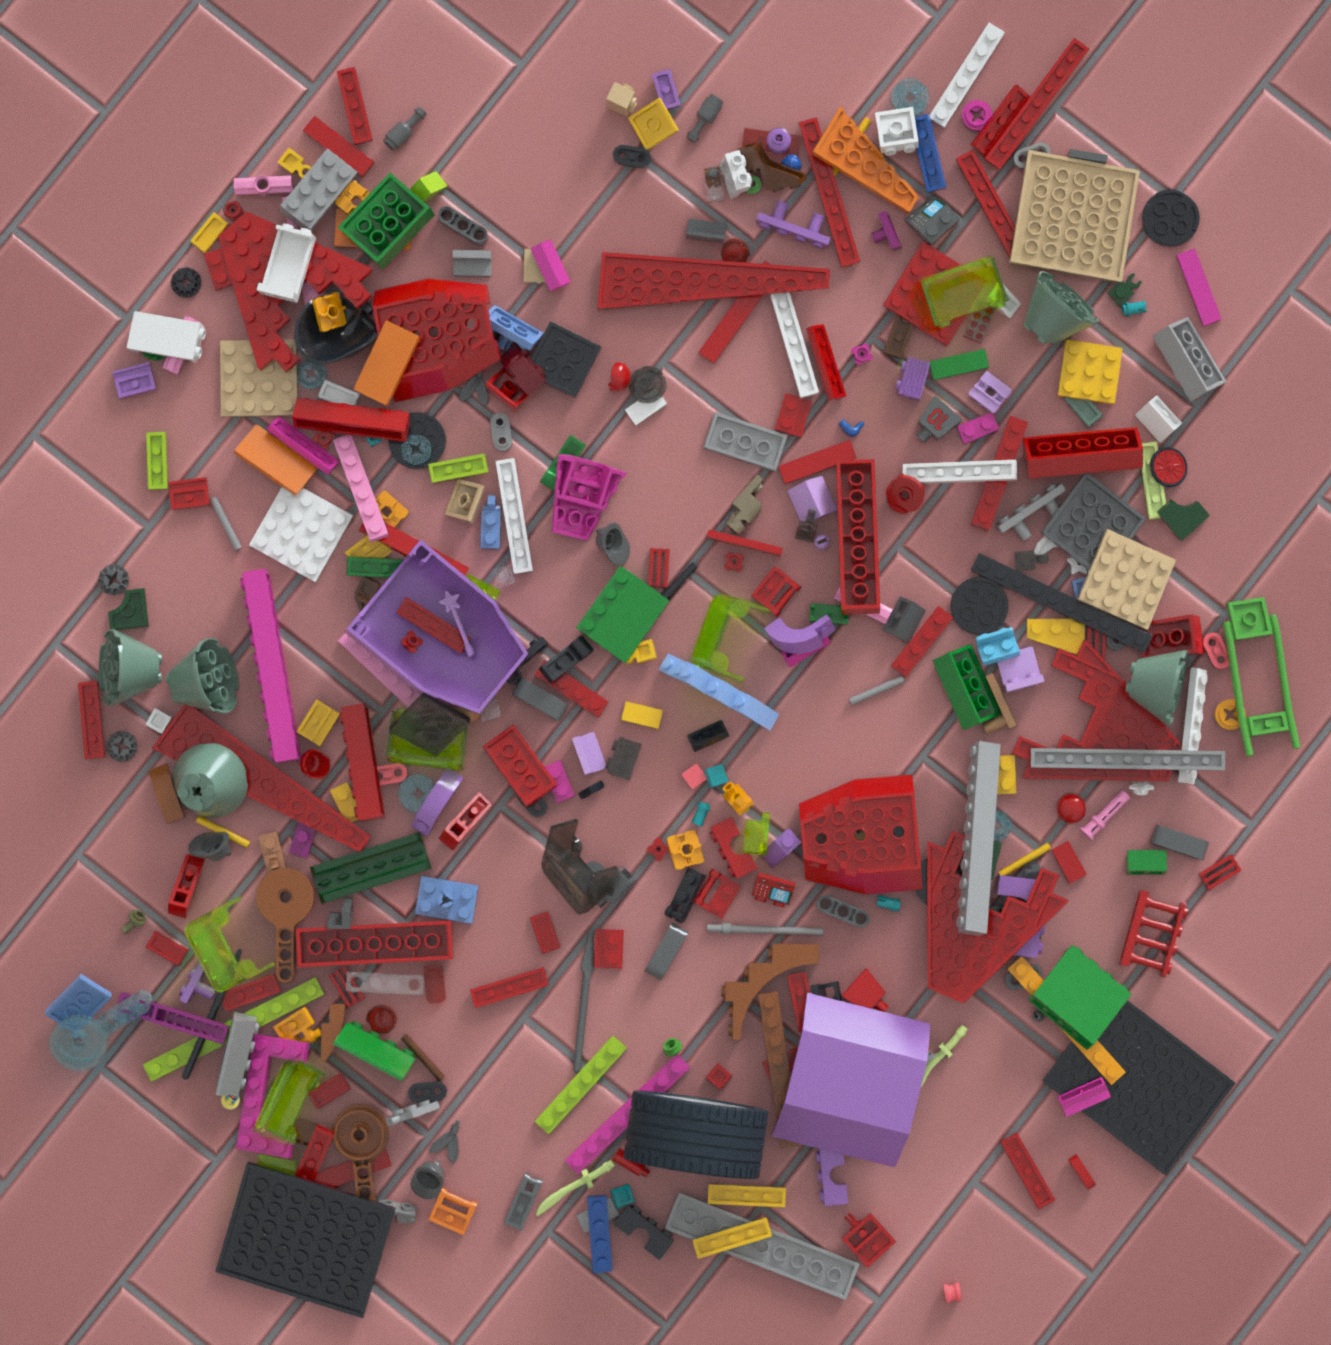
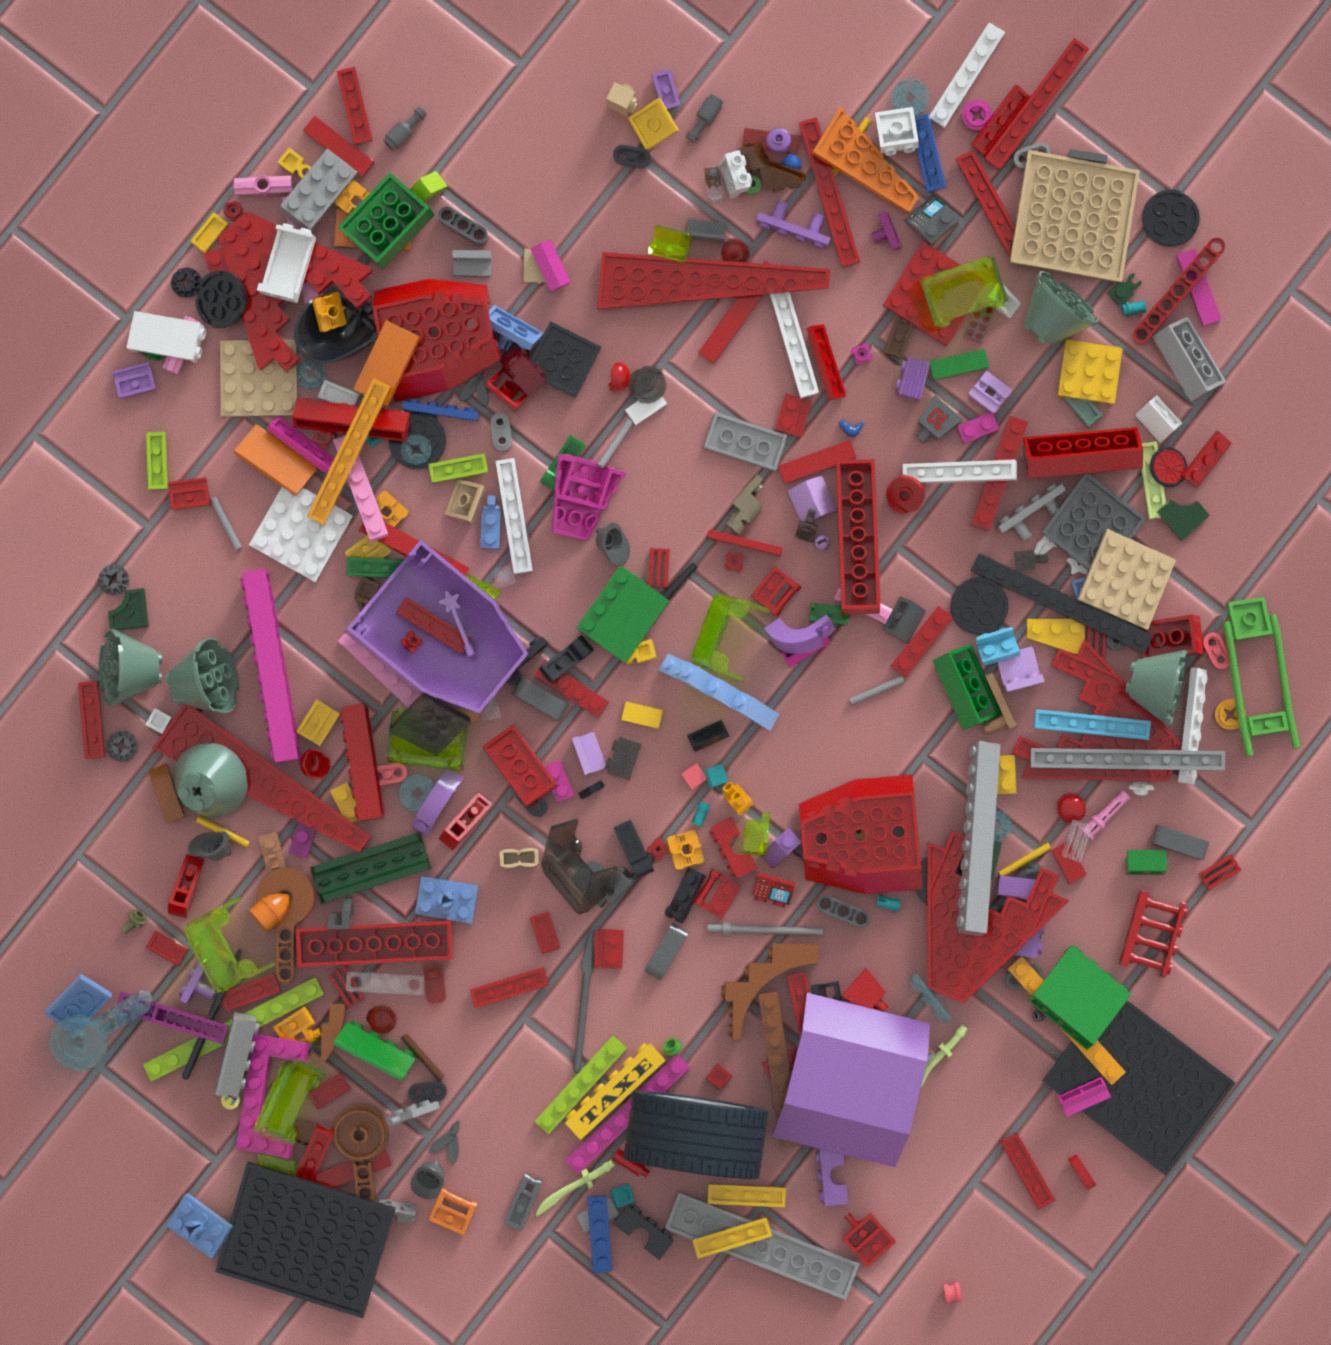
(199, 1226): none -> medium blue plate
(221, 299): none -> black tile
(270, 910): none -> orange helmet
(349, 451): none -> light orange plate
(433, 409): none -> blue plate
(525, 857): none -> tan brick
(615, 443): none -> light grey bar
(615, 1091): none -> yellow brick
(633, 849): none -> black plate
(670, 243): none -> clear neon green panel
(929, 999): none -> clear light blue plate
(1083, 843): none -> clear tile
(1091, 724): none -> medium azure tile
(1181, 282): none -> red beam
(1206, 459): none -> red plate

